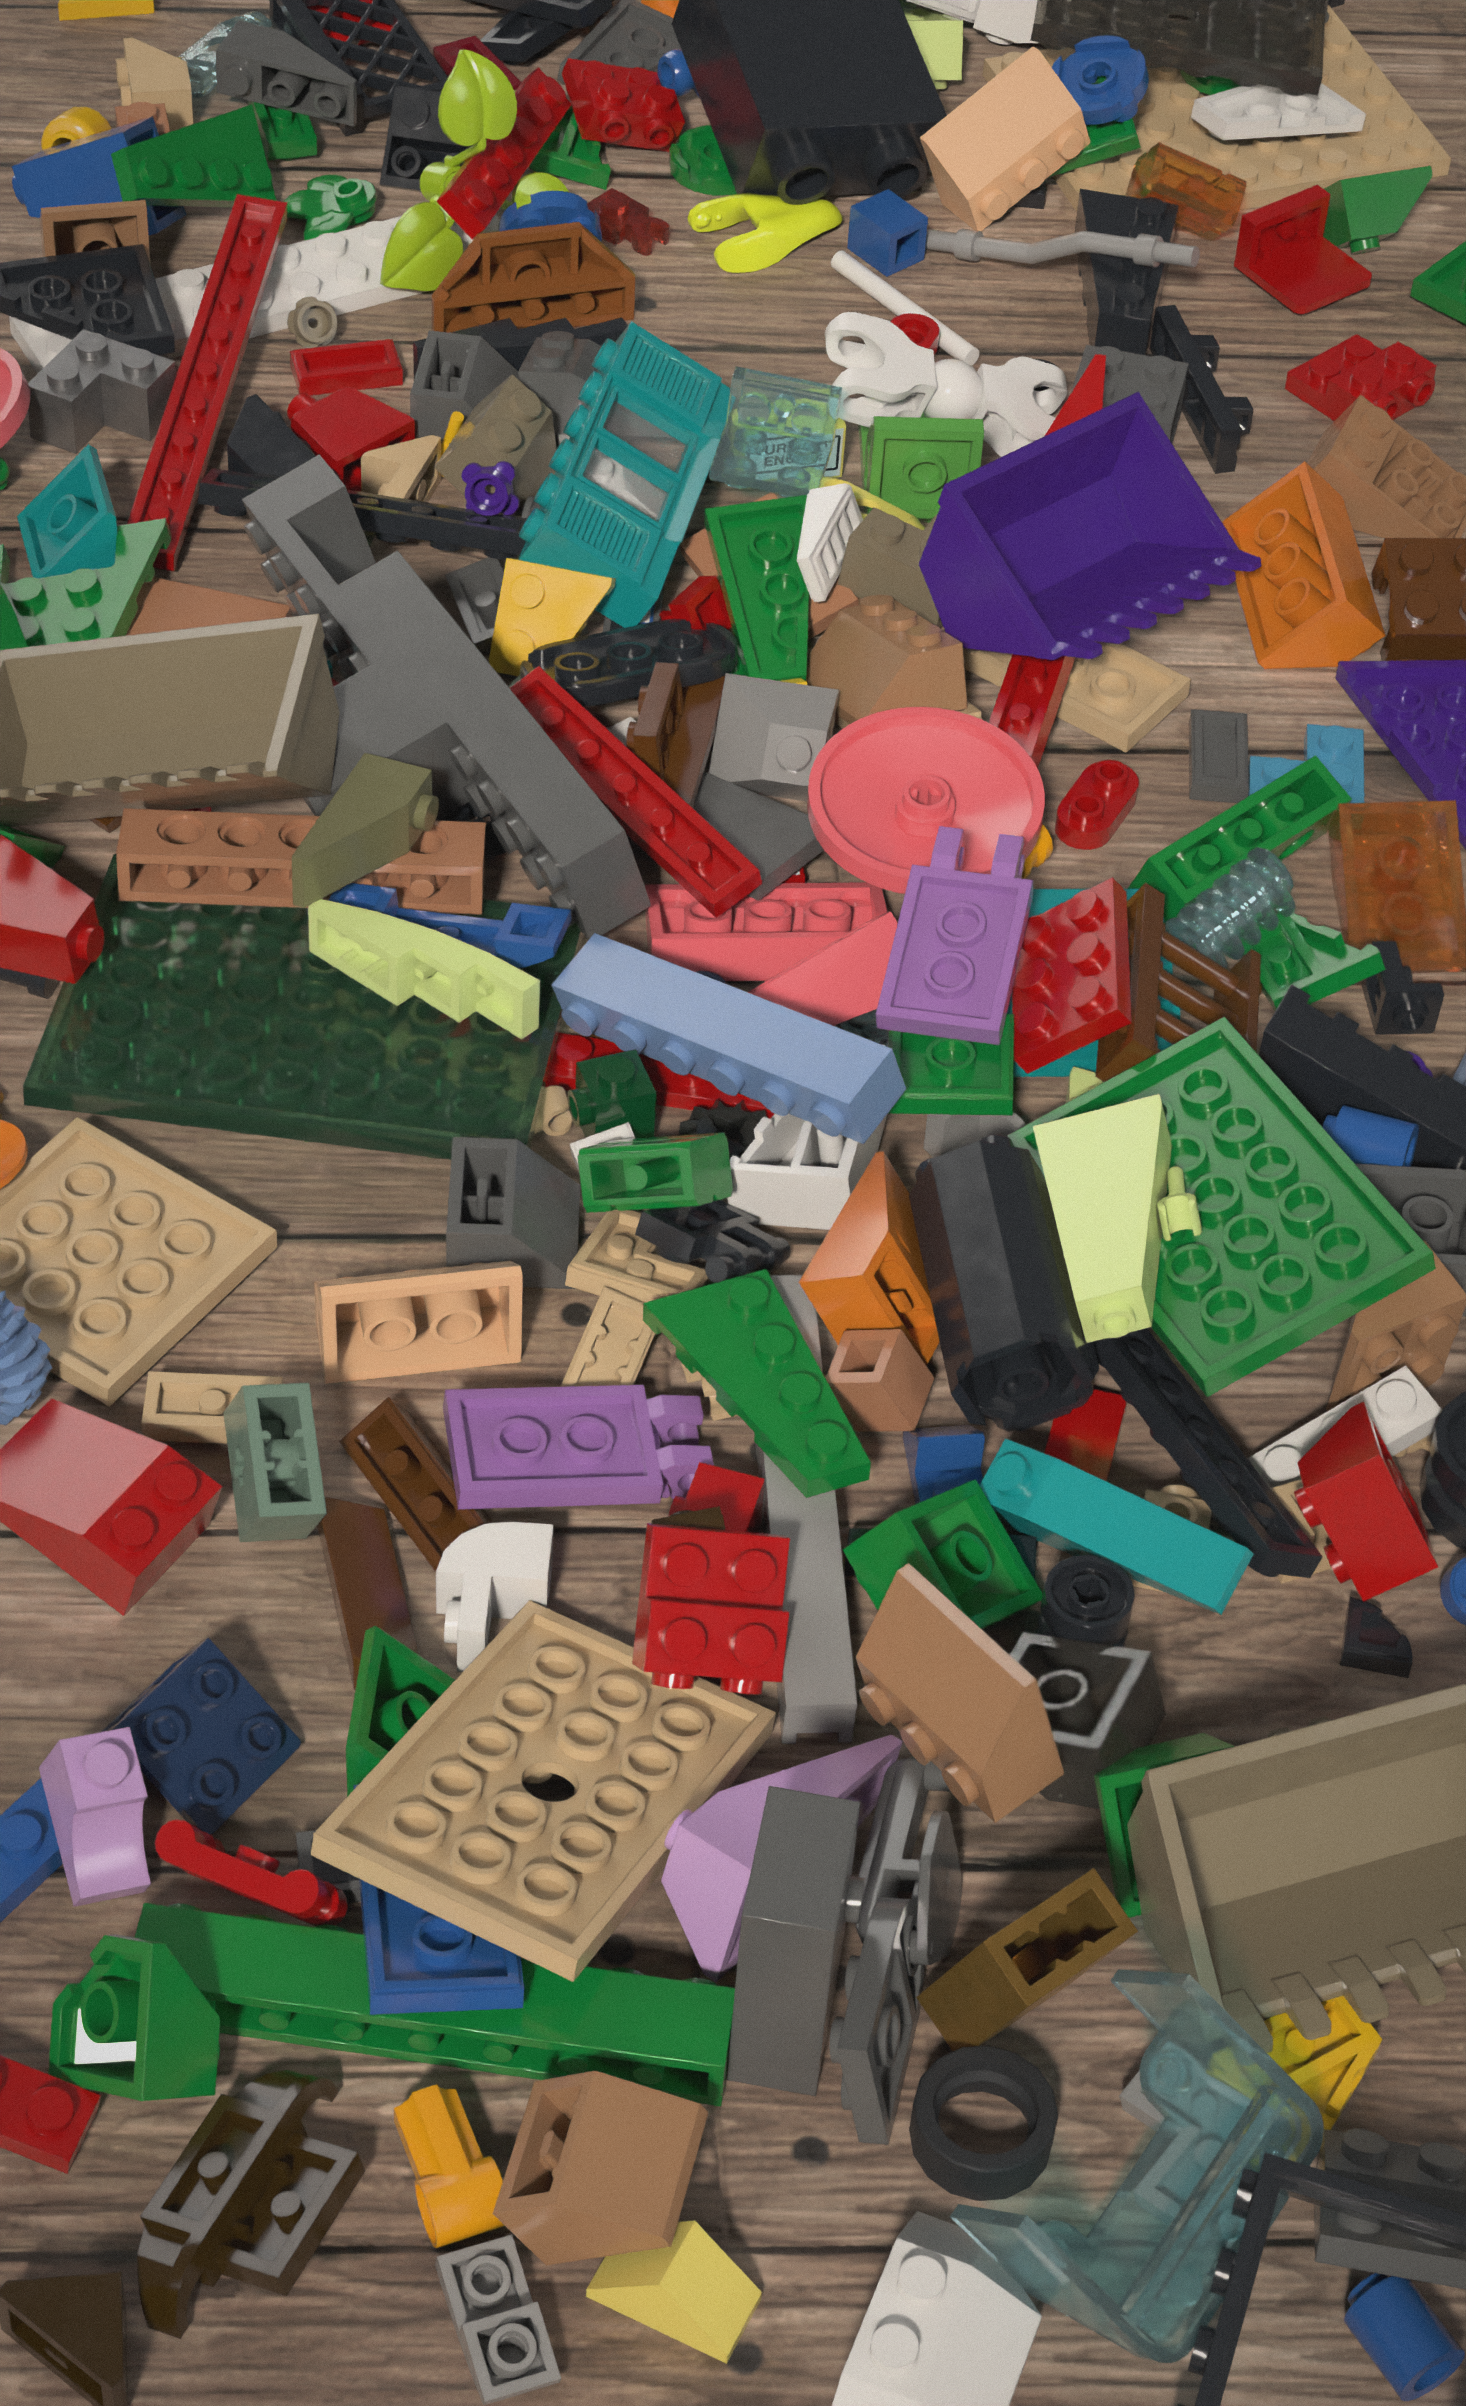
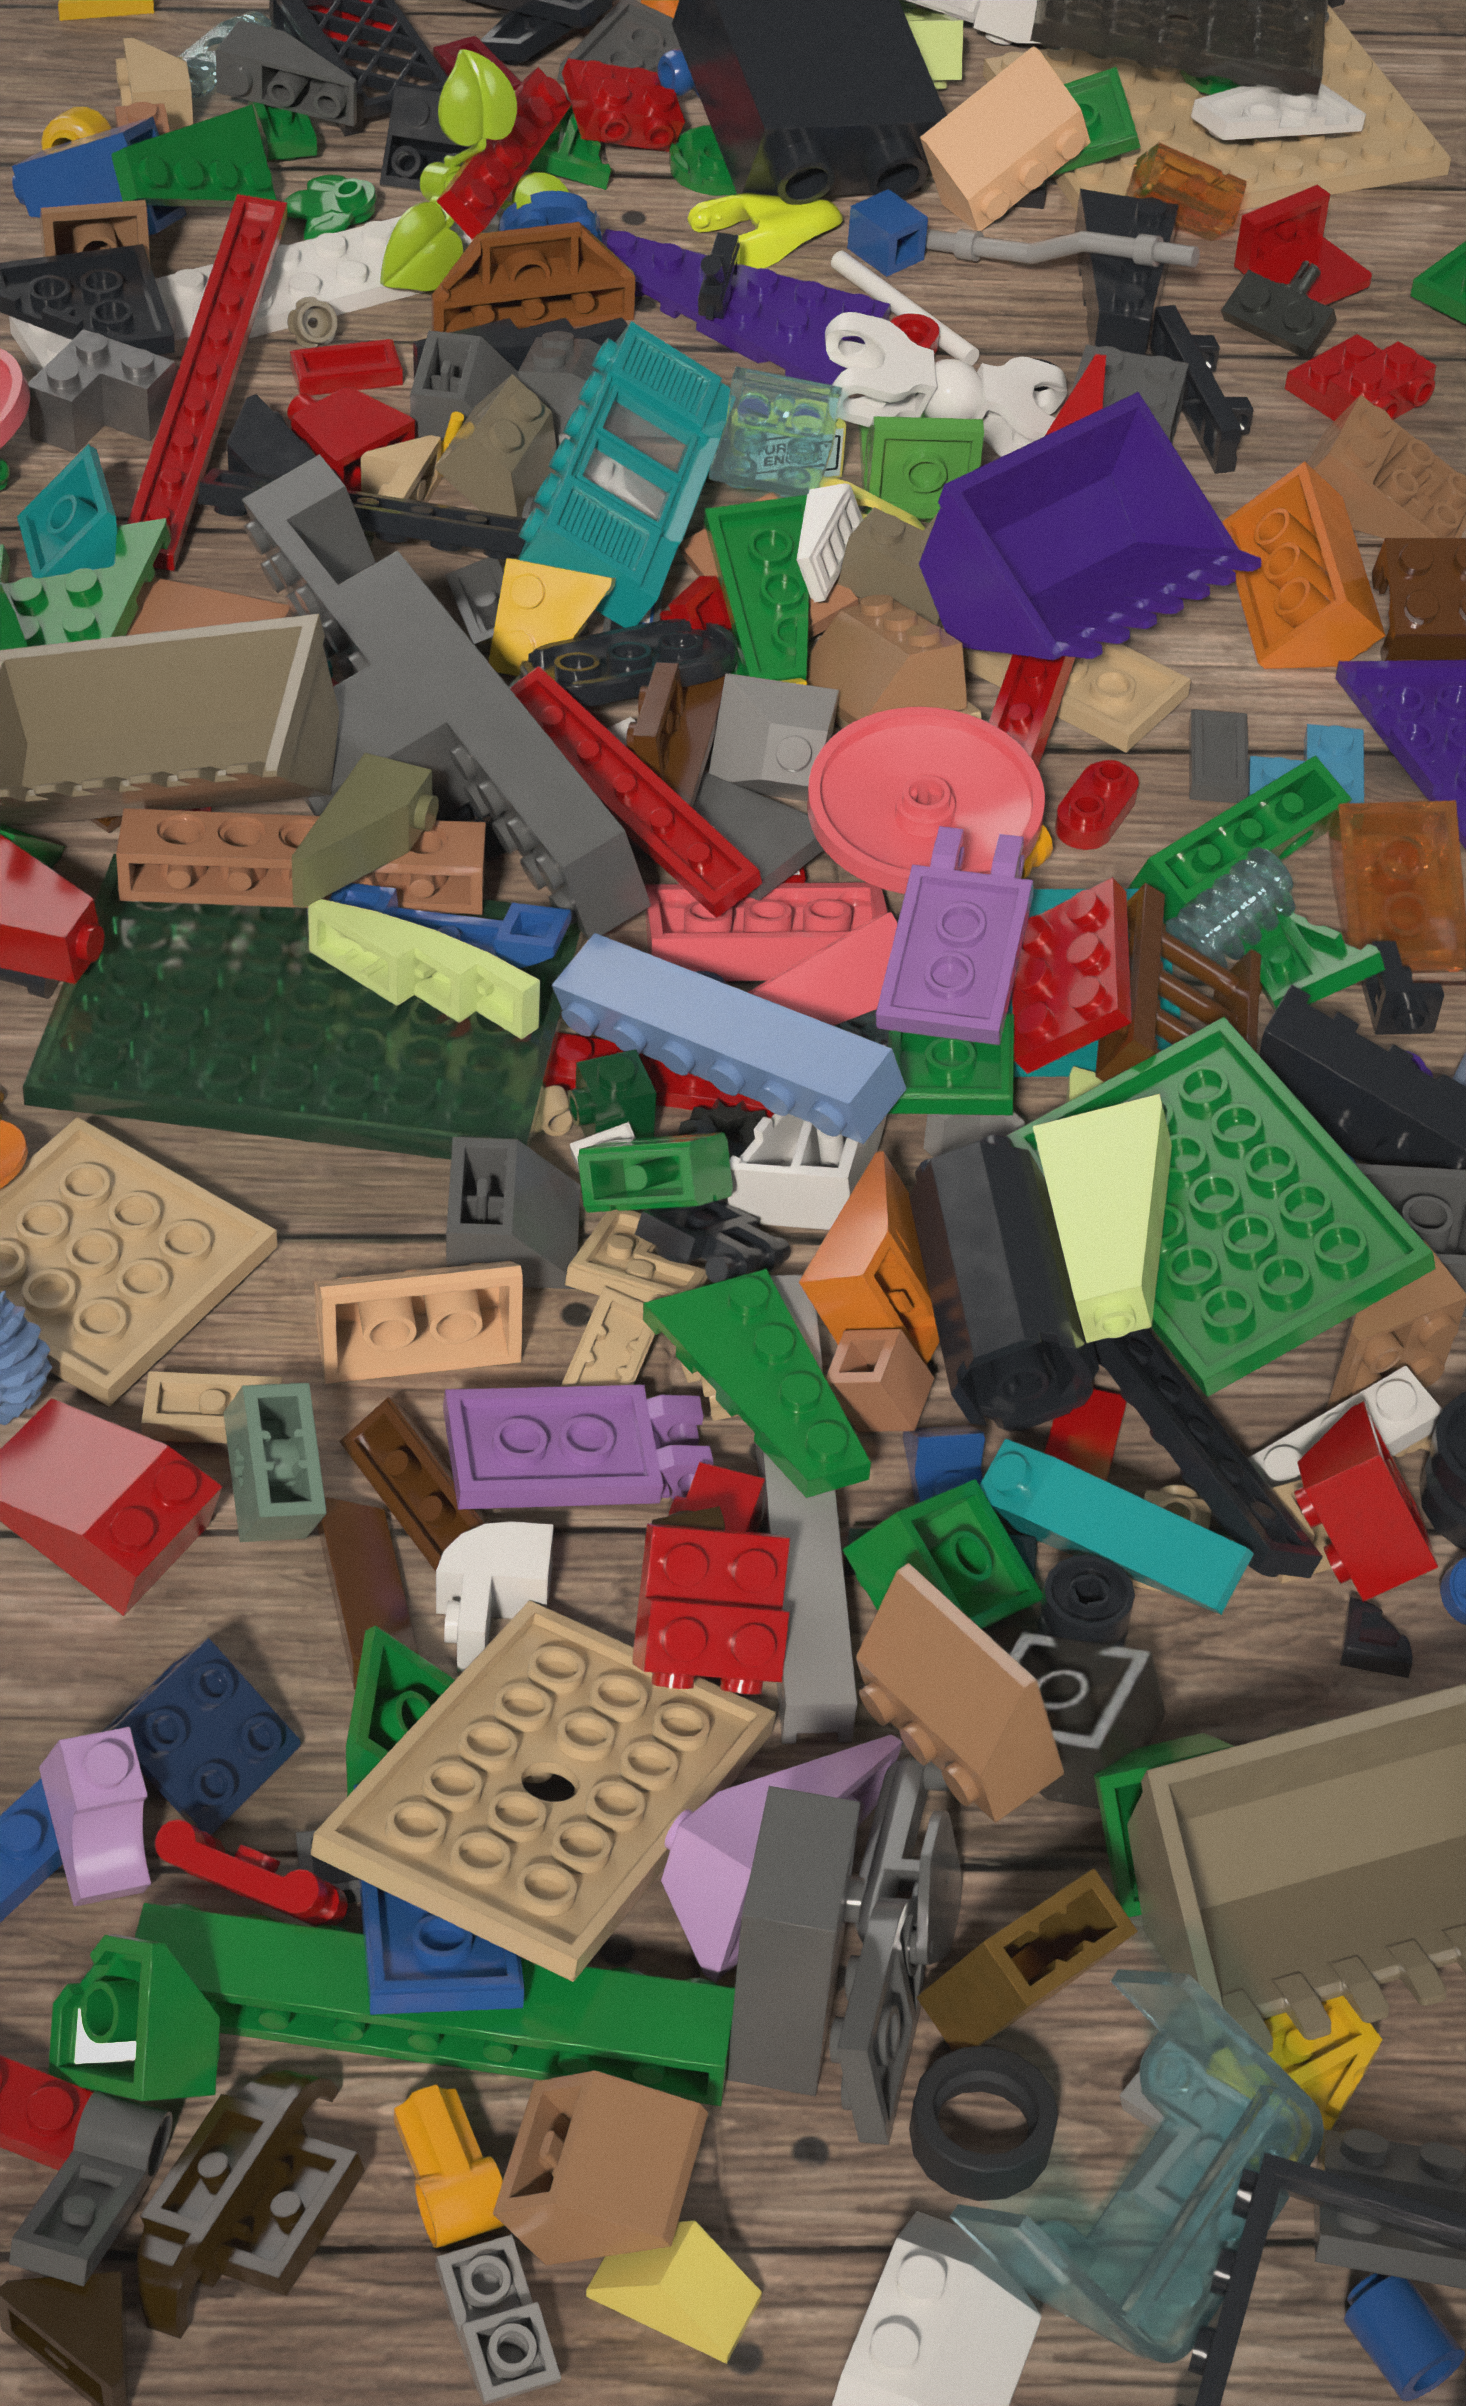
(95, 2190): none -> dark grey plate
(490, 503): dark purple plate -> none
(628, 220): clear red plate -> none
(717, 276): none -> black piece
(766, 314): none -> dark purple wing
(1125, 75): blue plate -> none
(1179, 1208): yellowish green hand -> none
(1281, 311): none -> pearl dark grey plate
(1372, 207): green slope -> none
(1373, 1137): blue brick -> none

